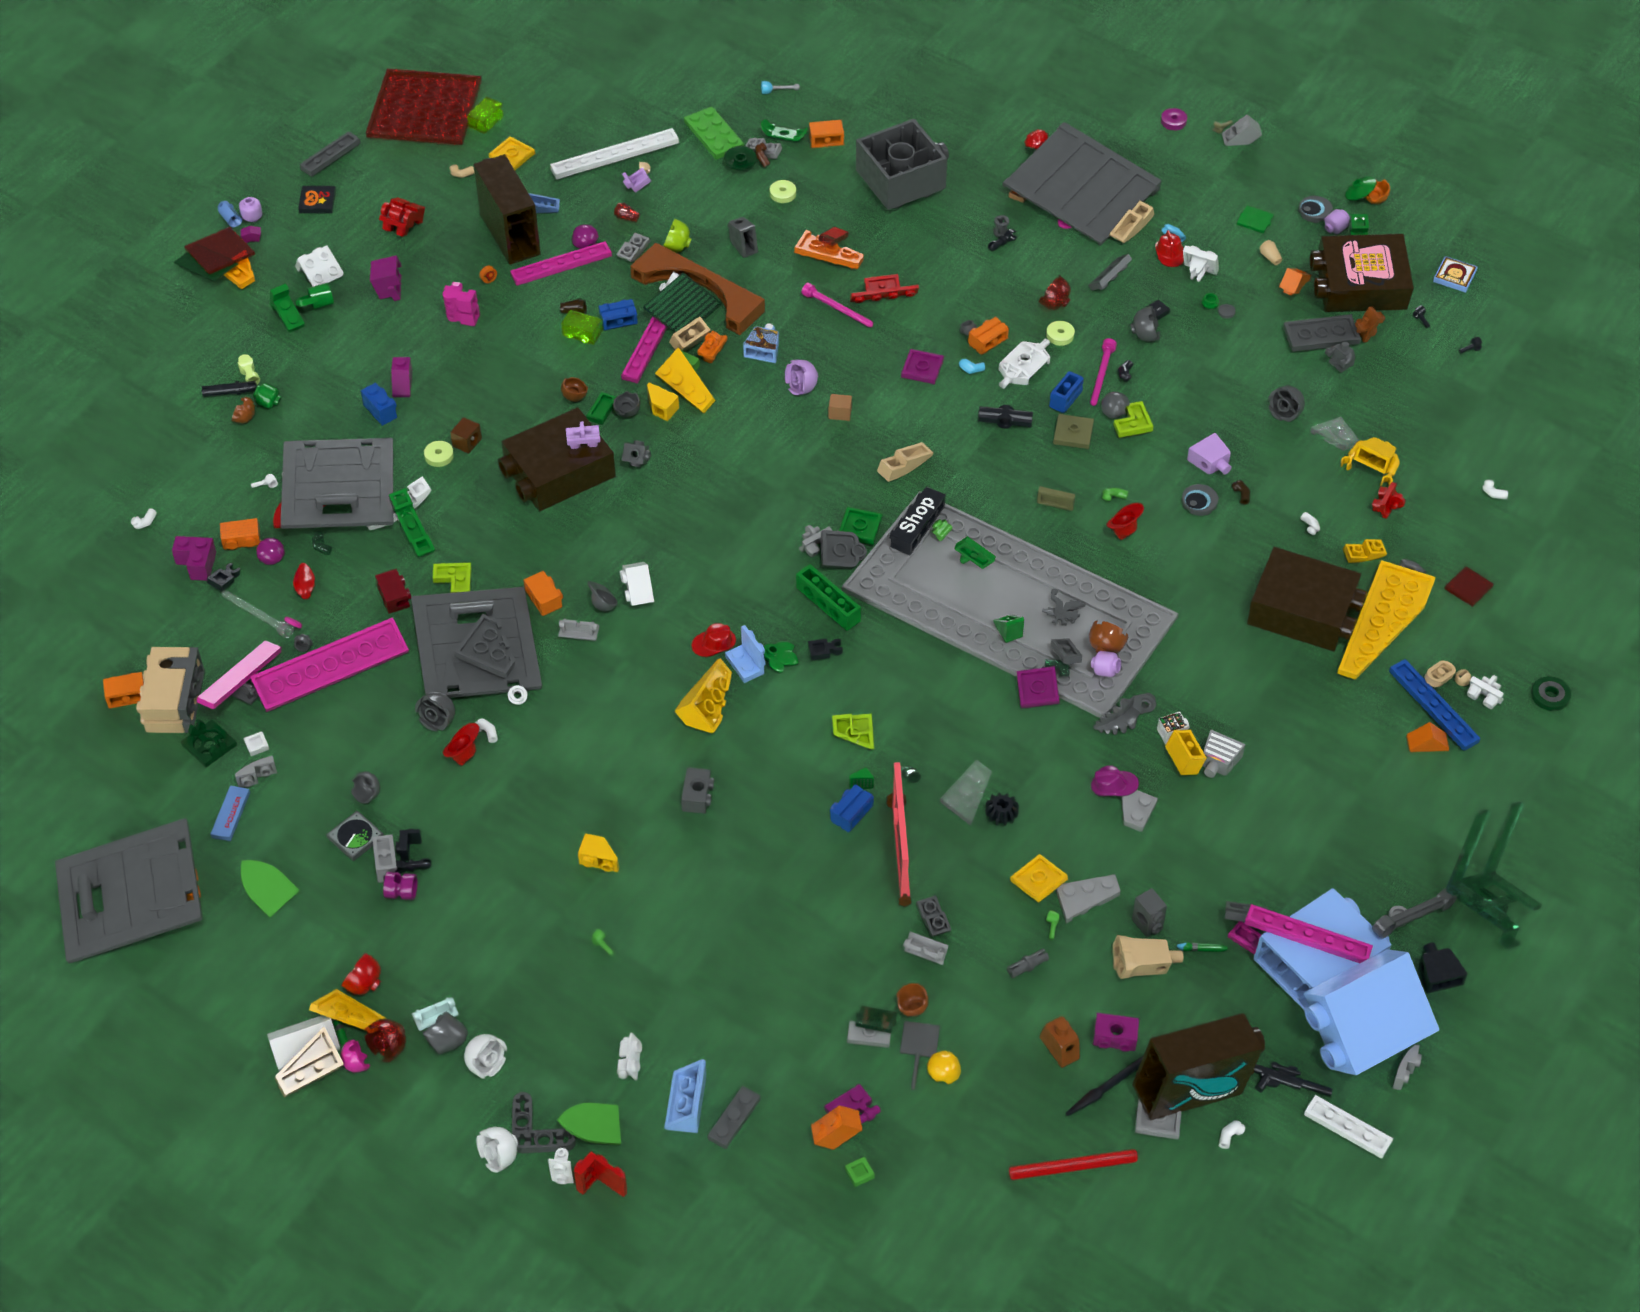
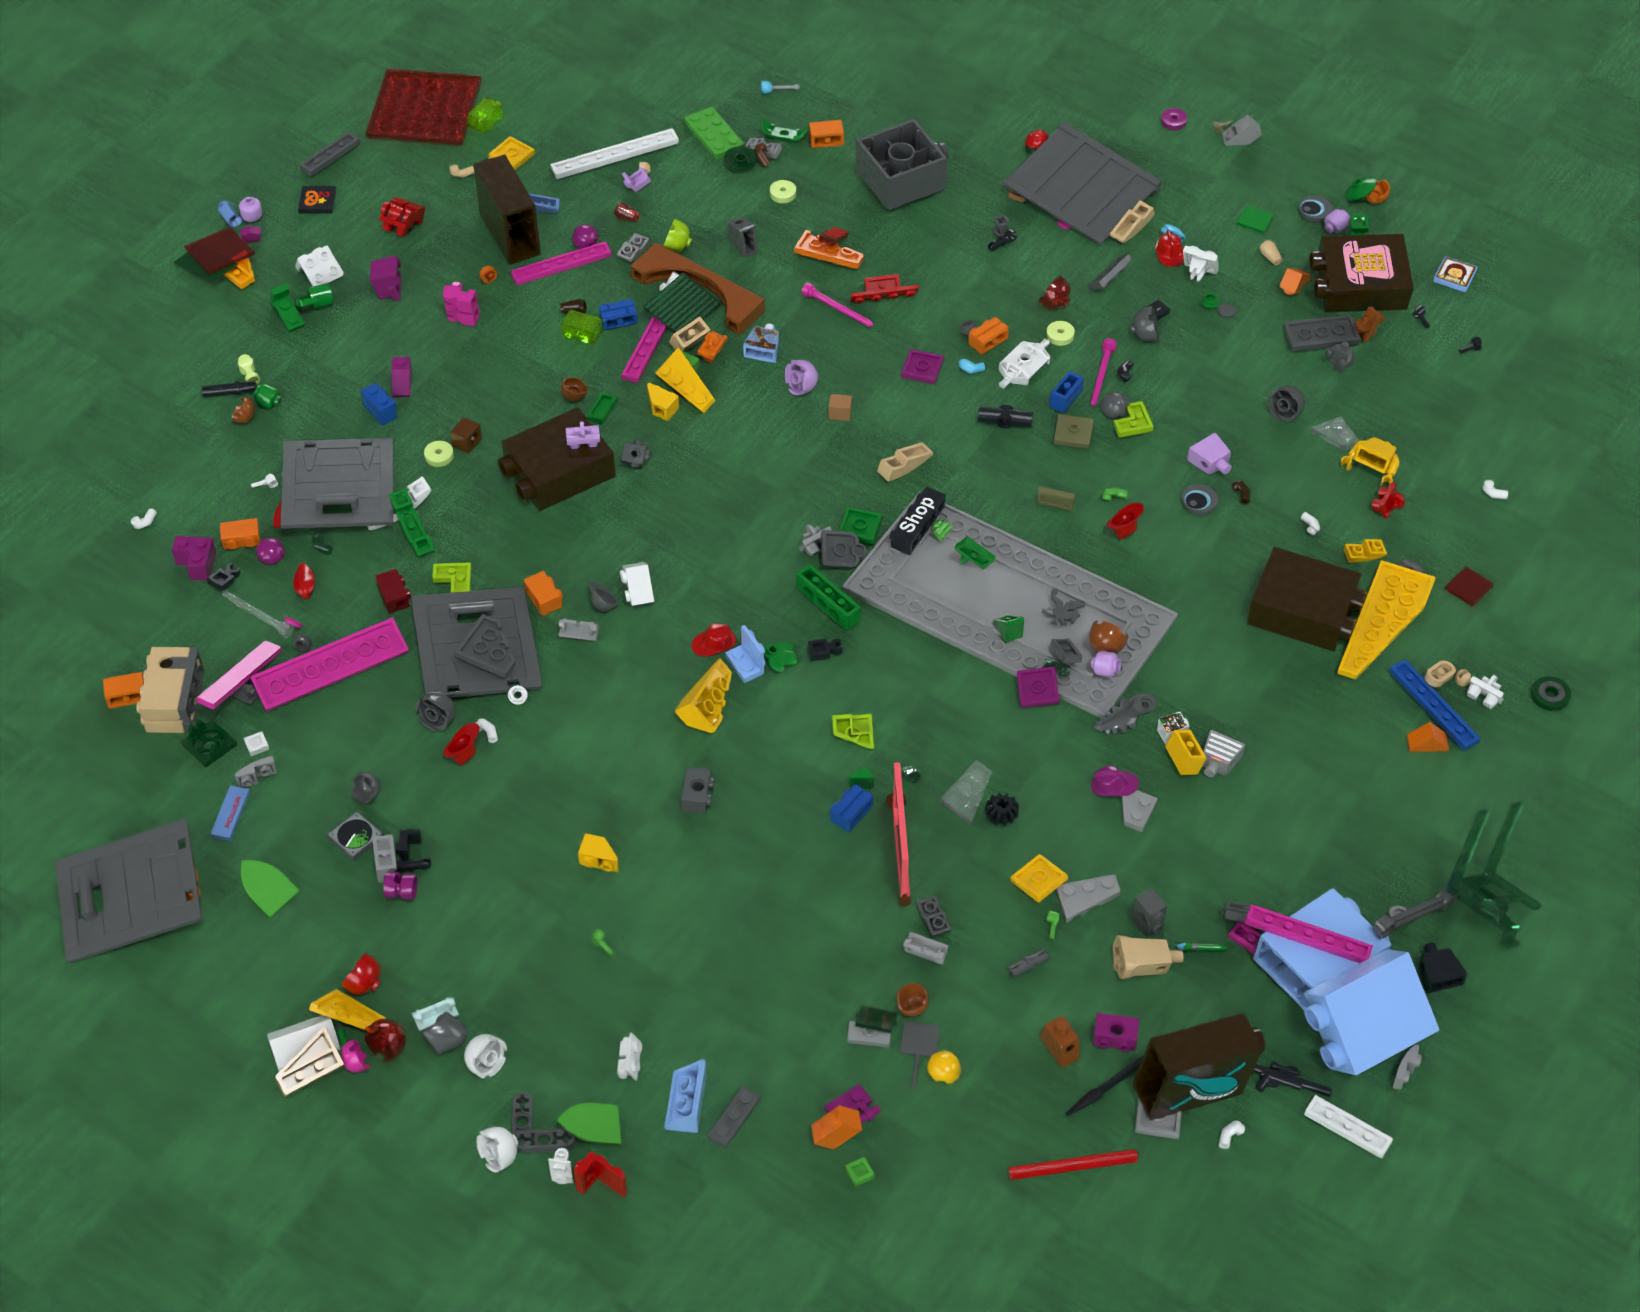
(627, 404): dark grey hair -> none

